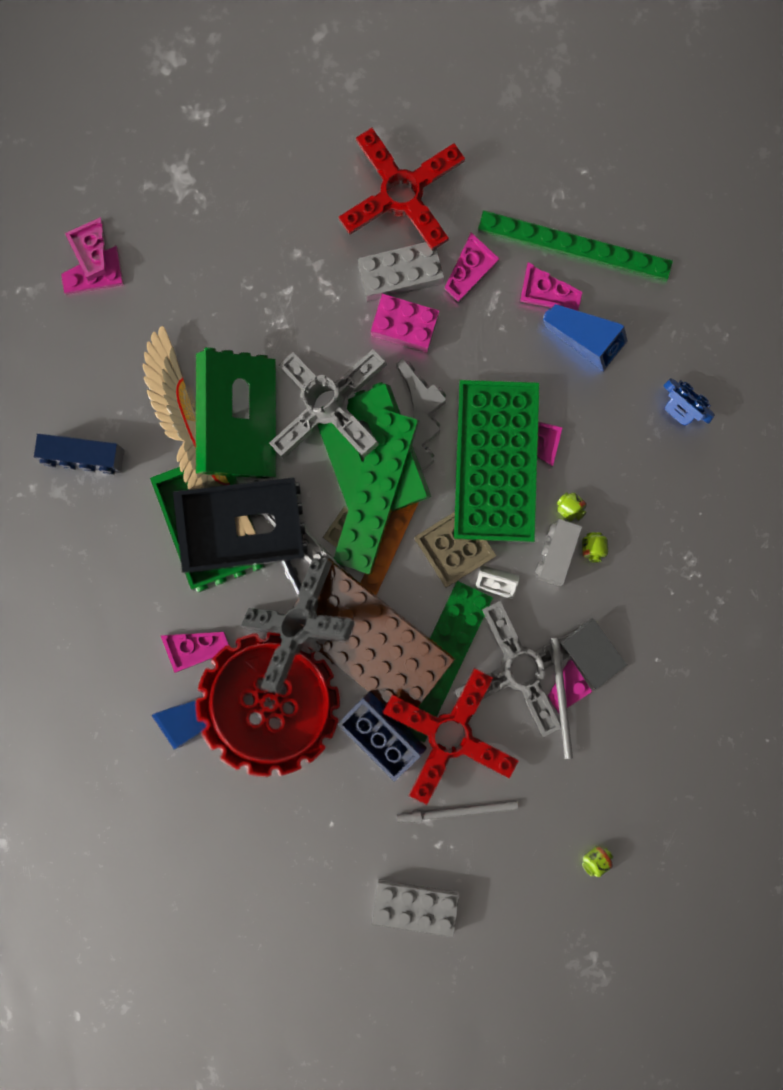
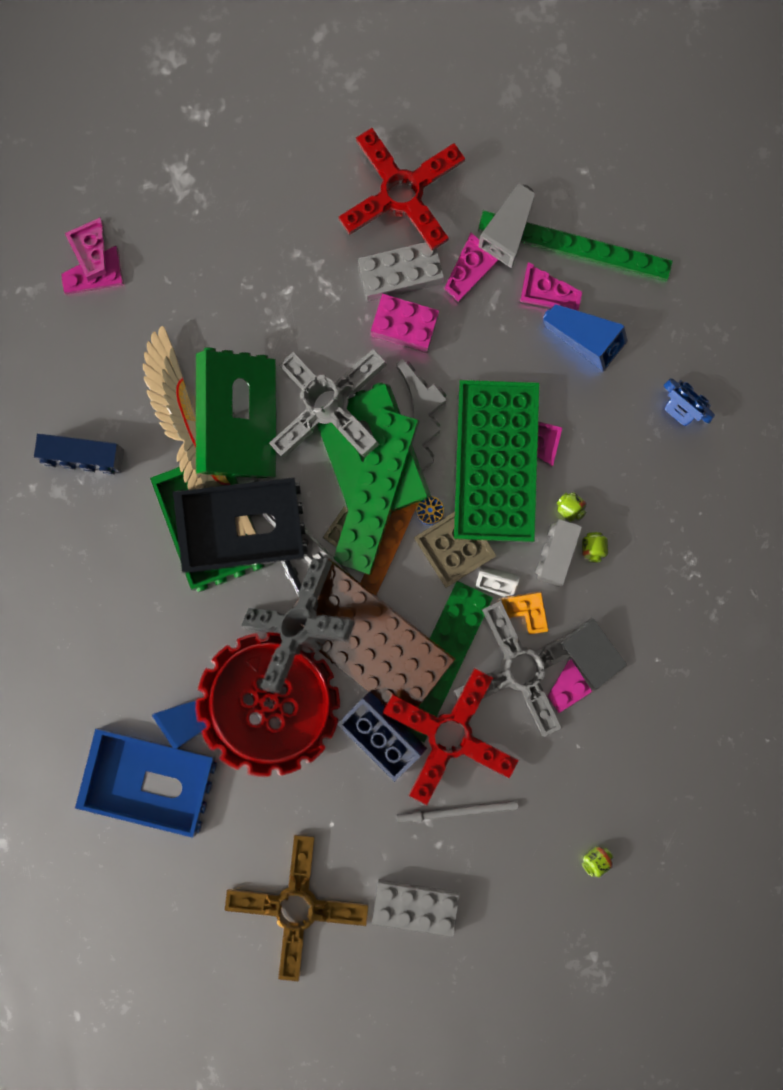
(116, 777): none -> blue panel
(192, 649): dark pink wing -> none
(320, 910): none -> pearl gold piece
(430, 511): none -> wheel
(506, 228): none -> light grey slope
(528, 605): none -> light orange plate
(557, 659): light grey bar -> none

